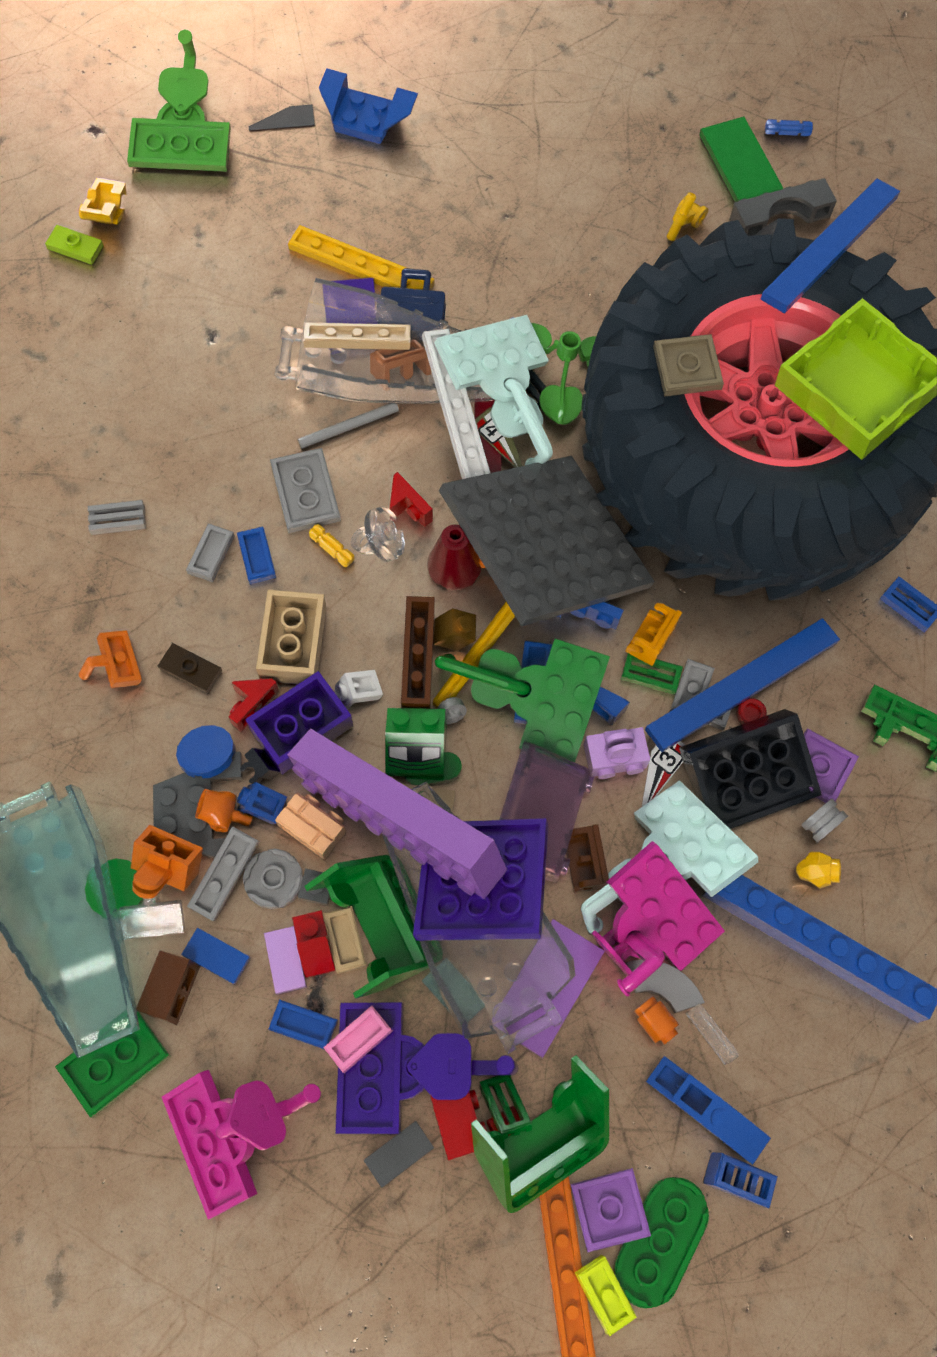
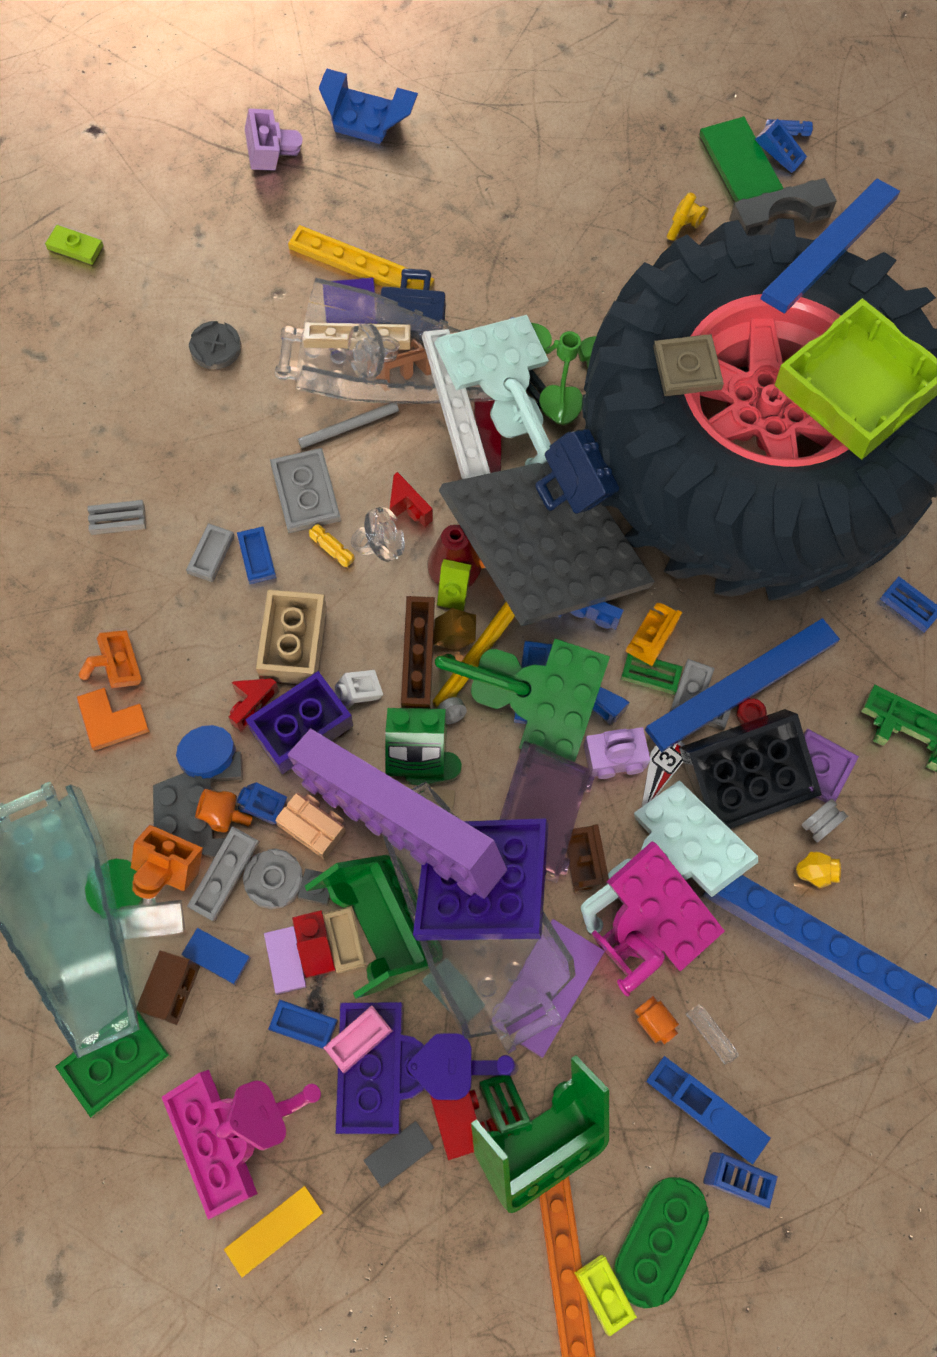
(103, 202): yellow cylinder -> none
(106, 726): none -> orange tile
(180, 132): bright green plate -> none
(190, 668): dark brown plate -> none
(215, 345): none -> dark grey tile
(261, 764): black tile -> none
(267, 140): none -> lavender brick
(273, 1231): none -> yellow tile
(289, 117): dark grey sticker -> none
(370, 350): none -> clear tile
(453, 584): none -> lime plate
(502, 444): sticker -> none
(579, 471): none -> dark blue piece
(610, 1210): medium lavender tile -> none
(670, 985): light grey tile -> none
(769, 139): none -> blue slope

